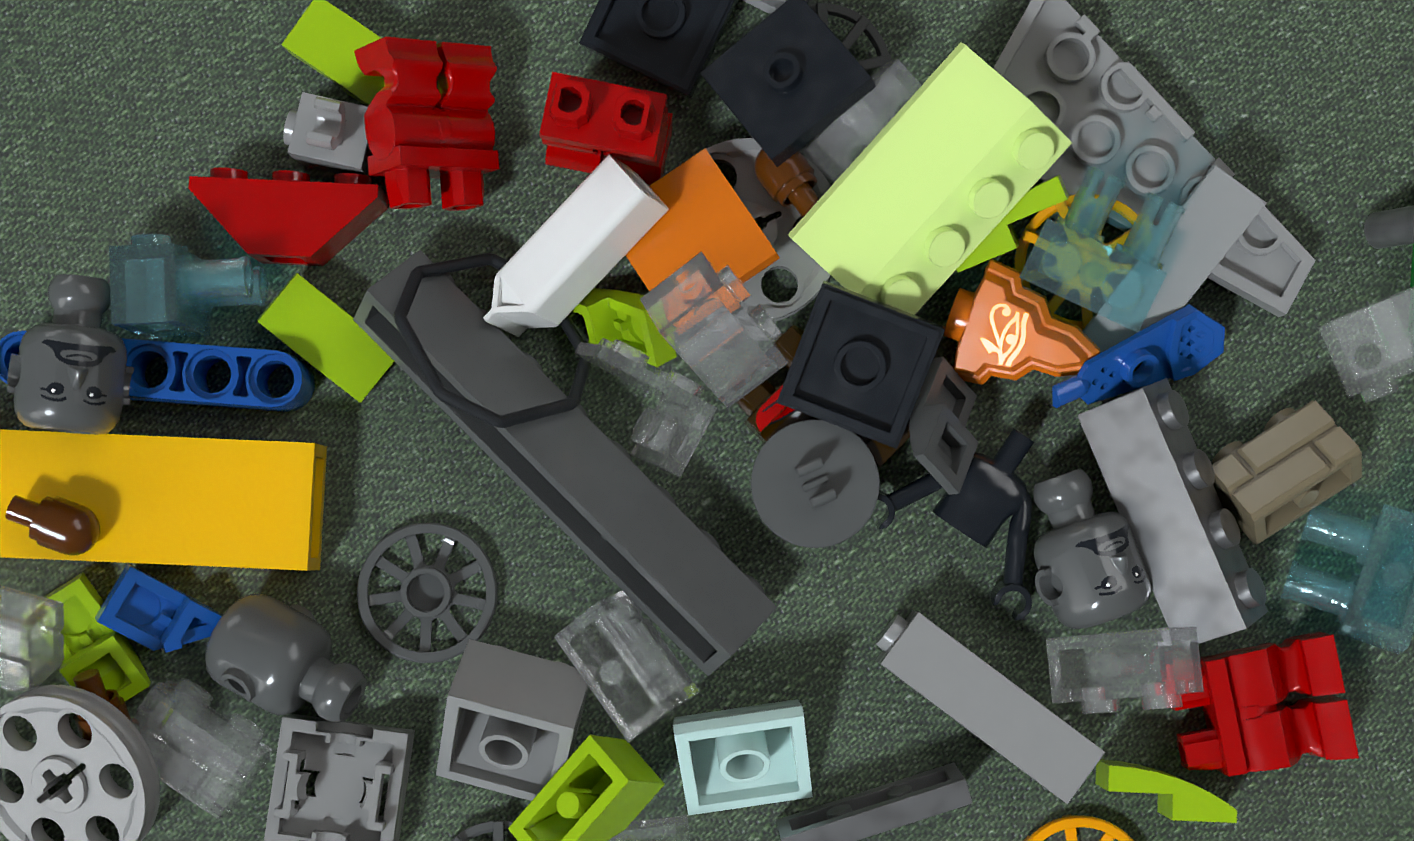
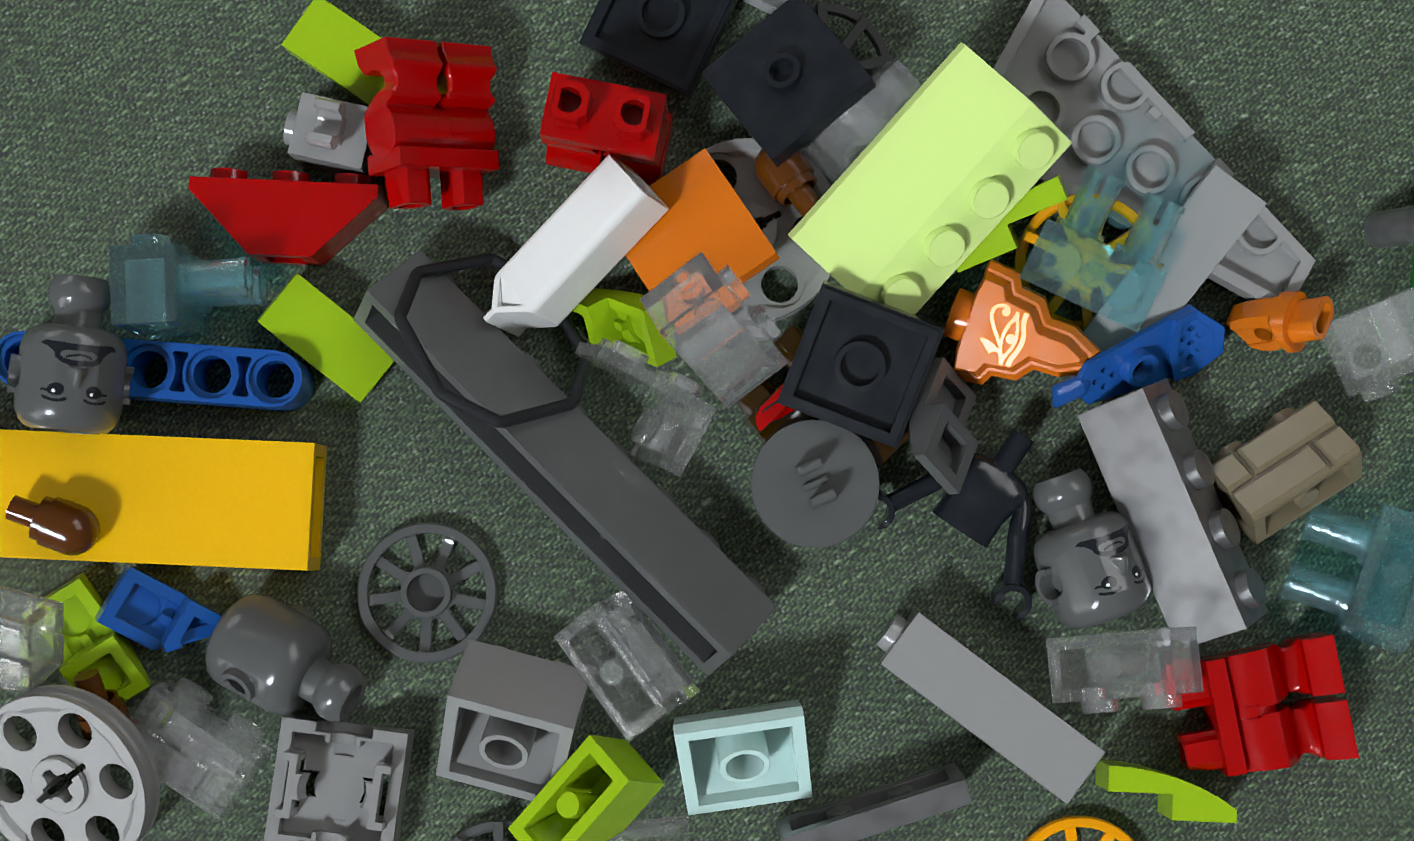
(1282, 321): none -> orange piece

